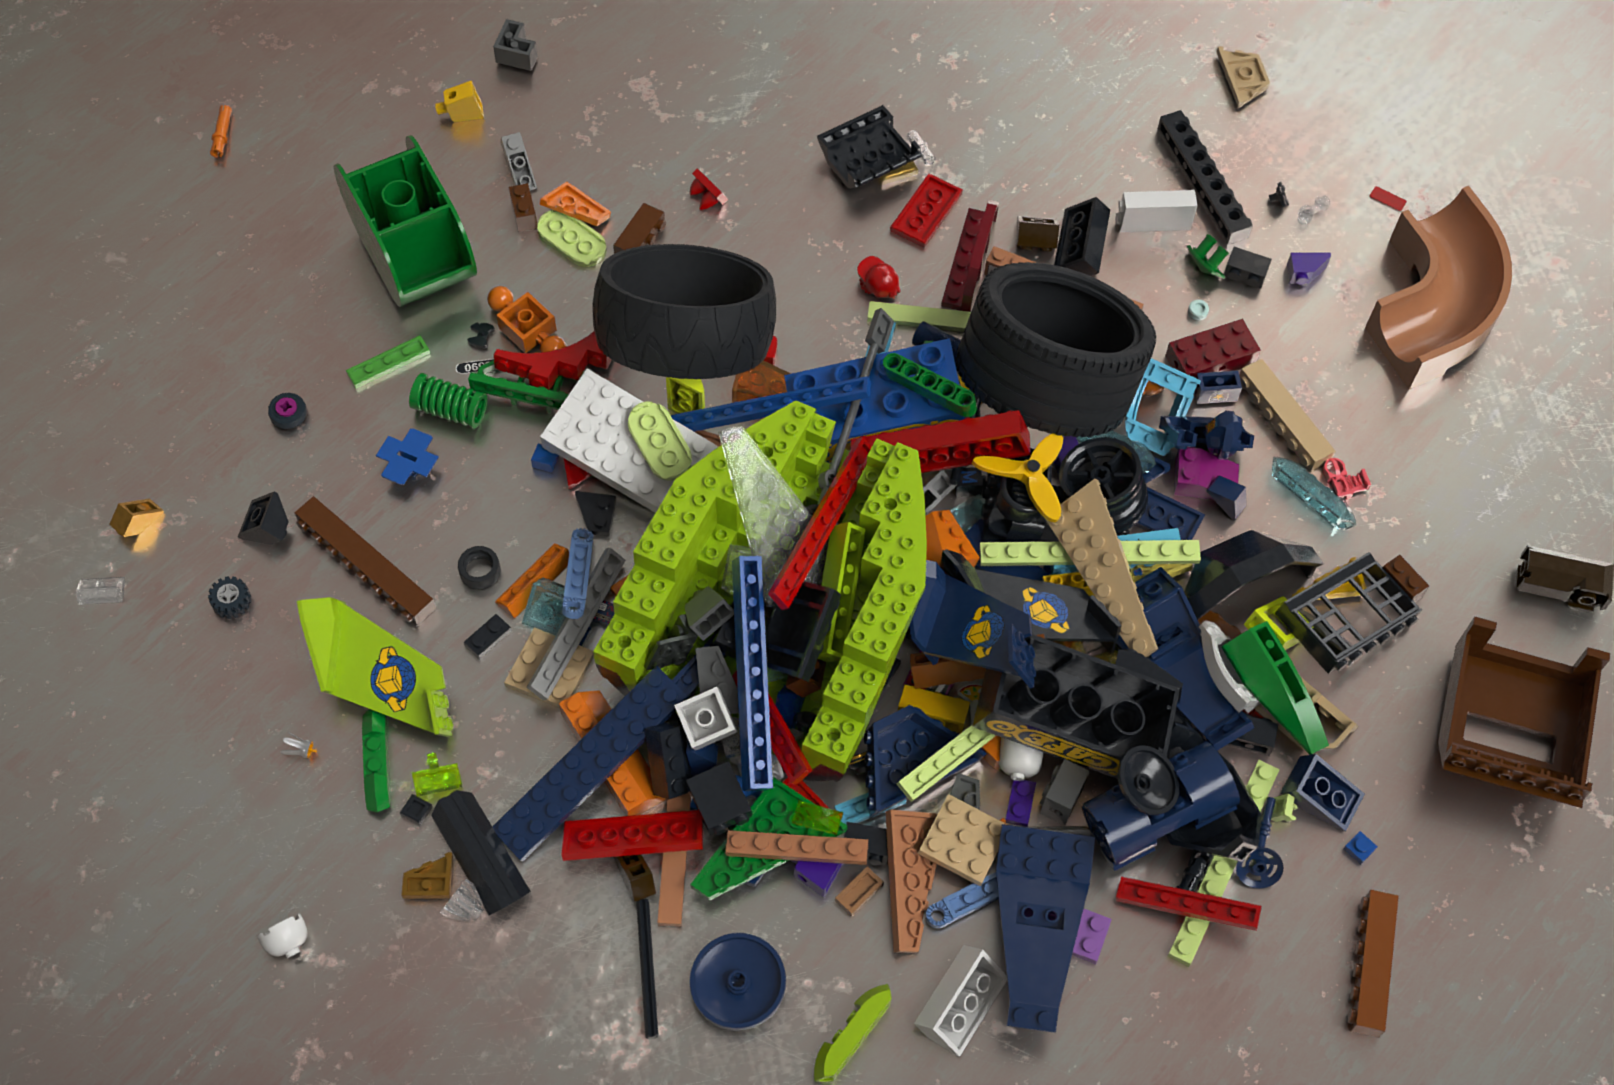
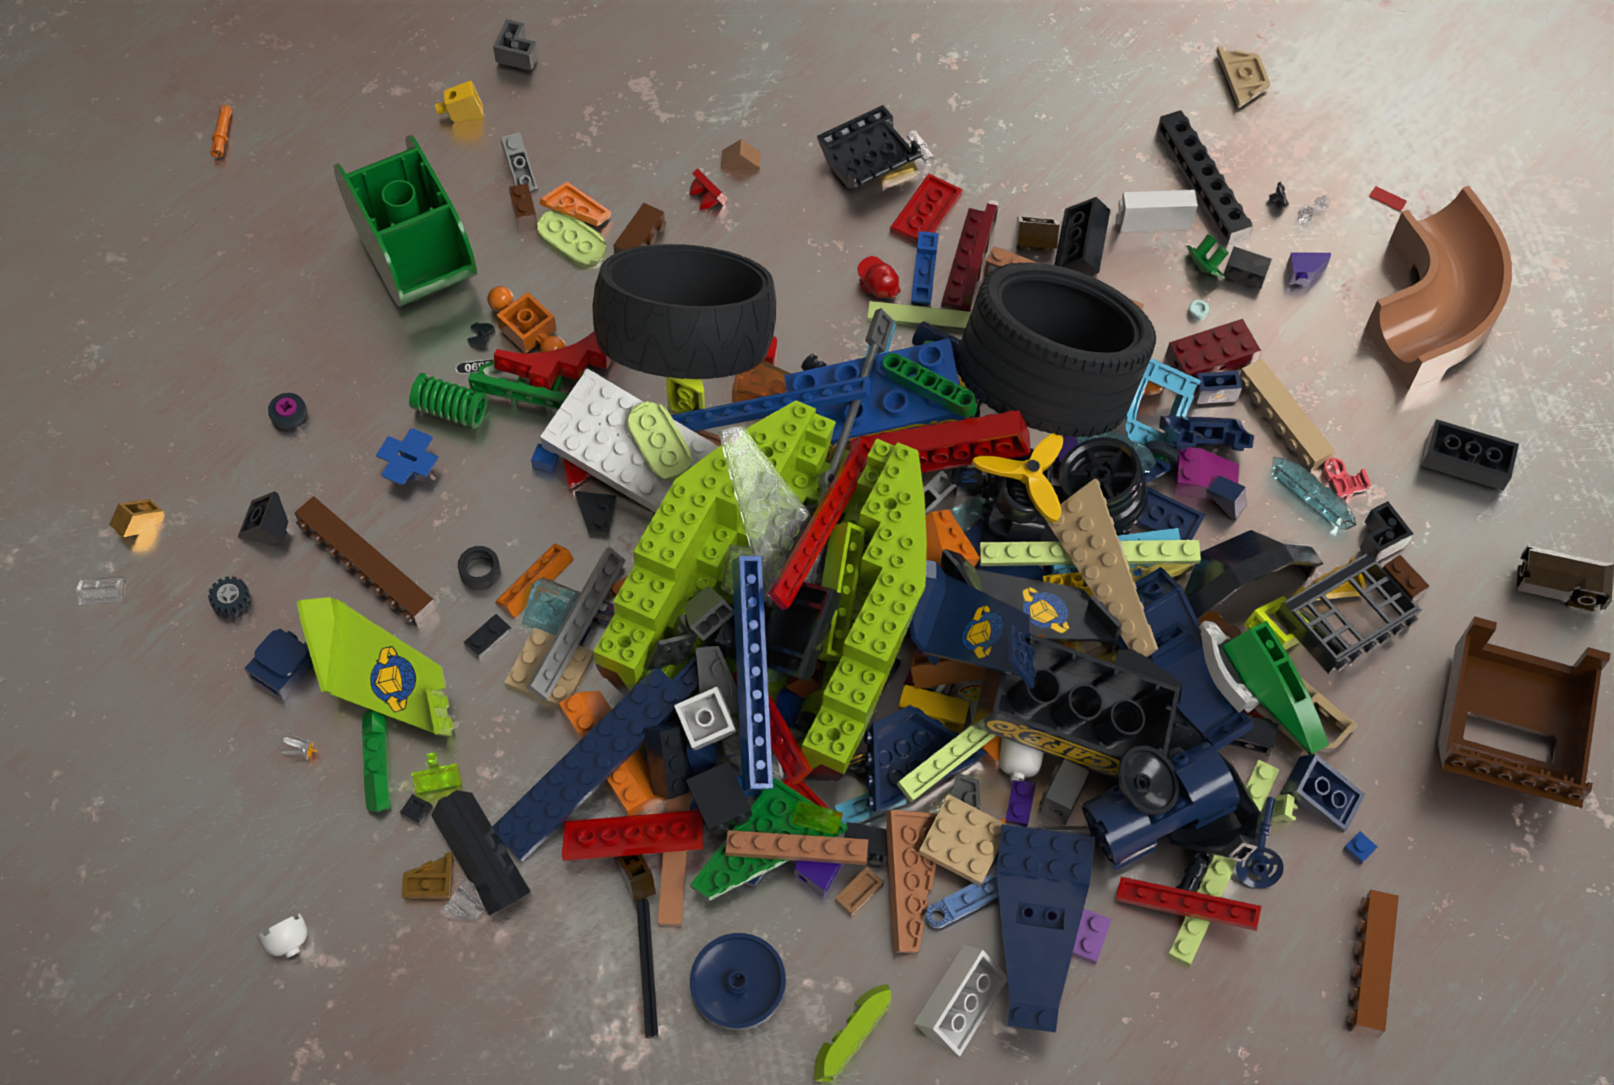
(280, 663): none -> dark blue brick
(388, 361): bright green tile -> none
(577, 573): medium blue plate -> none
(740, 156): none -> medium nougat slope
(812, 362): none -> black wheel
(924, 268): none -> blue slope
(1164, 452): none -> black wheel
(1223, 434): dark blue helmet -> none
(1388, 532): none -> black brick
(1470, 454): none -> black brick

